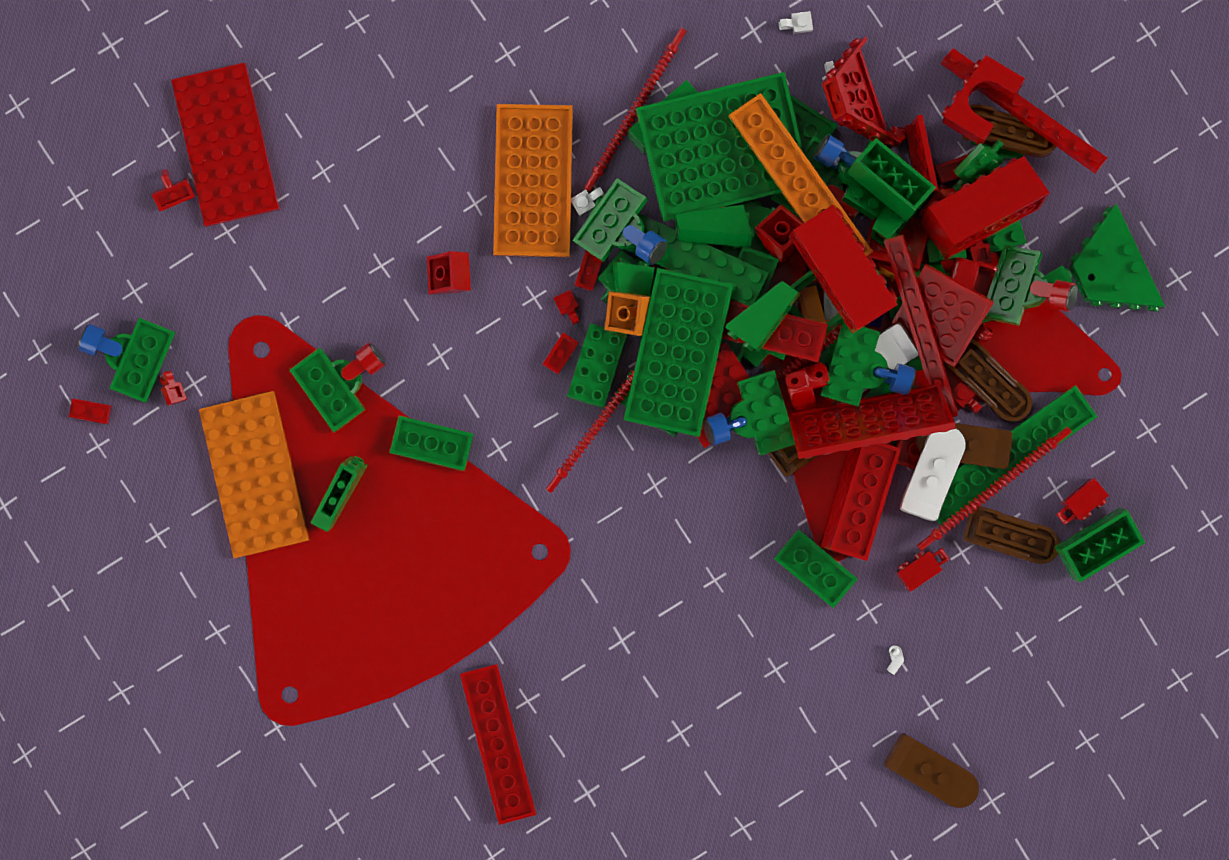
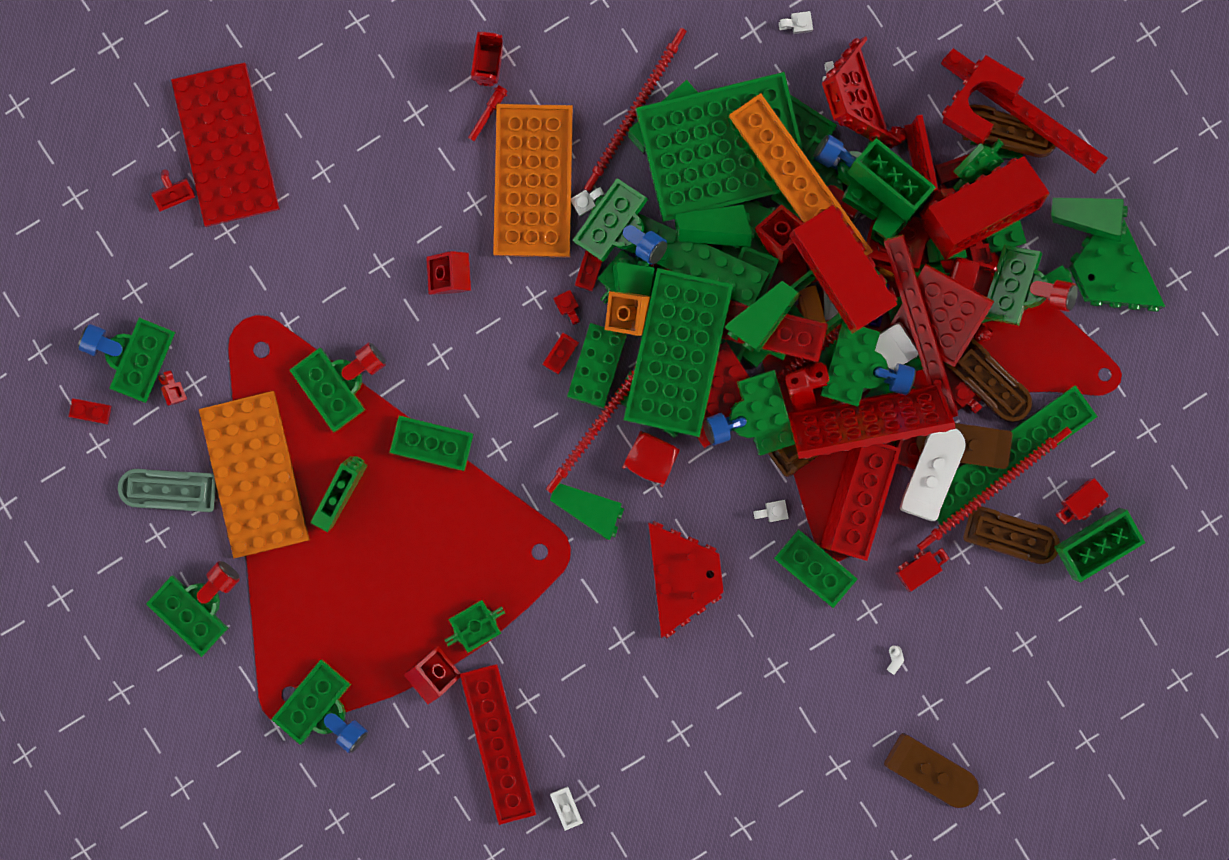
(168, 490): none -> sand green piece
(193, 608): none -> green plate
(318, 708): none -> green plate
(432, 675): none -> red slope
(475, 626): none -> green plate
(487, 58): none -> red piece
(495, 99): none -> red pin
(566, 808): none -> white plate
(592, 510): none -> green slope
(651, 458): none -> red piece
(681, 577): none -> red piece
(774, 511): none -> white plate
(1092, 216): none -> green slope

